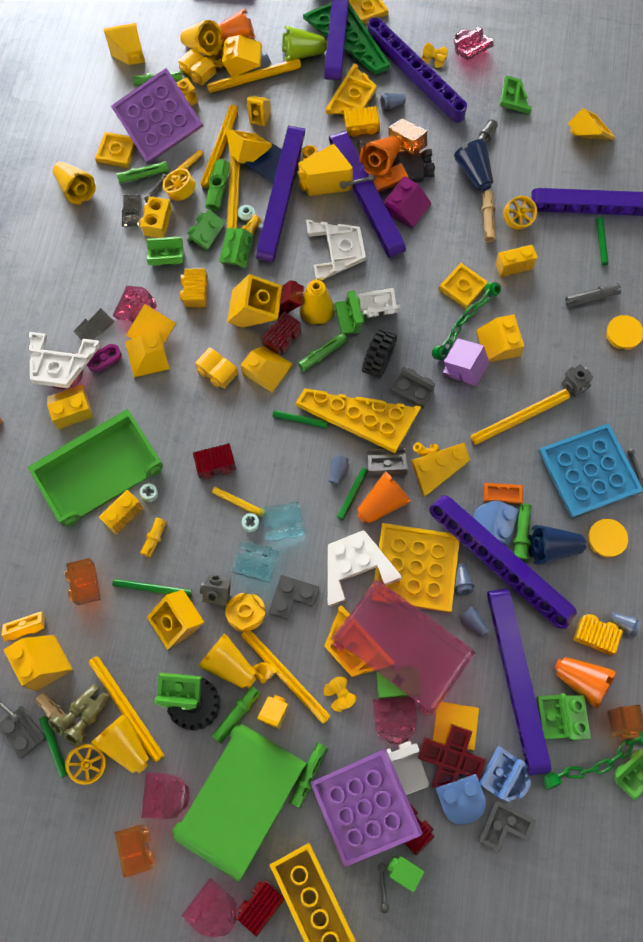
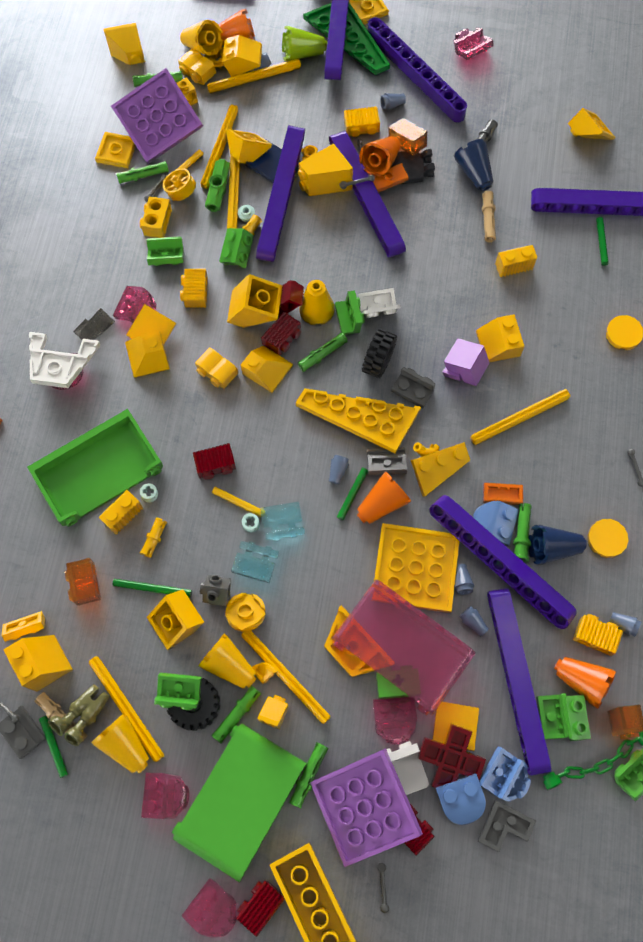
(69, 407): yellow slope -> none
(74, 182): yellow cone -> none
(85, 764): yellow wheel -> none
(103, 357): magenta plate -> none
(131, 210): clear smoke slope -> none
(134, 850): clear orange brick -> none
(206, 229): bright green bracket -> none
(258, 110): yellow slope -> none
(291, 590): dark grey plate -> none
(300, 419): green bar -> none
(339, 687): yellow piece -> none
(344, 246): white wing -> none
(352, 93): yellow wing -> none
(352, 557): white wing -> none
(404, 872): bright green brick -> none
(407, 202): magenta slope -> none
(439, 55): yellow piece -> none
(440, 352): green piece -> none
(463, 286): yellow tile -> none
(514, 96): bright green wing -> none
(520, 212): yellow wheel -> none
(577, 380): dark grey brick -> none
(590, 470): dark azure plate -> none
(599, 293): dark grey pin -> none

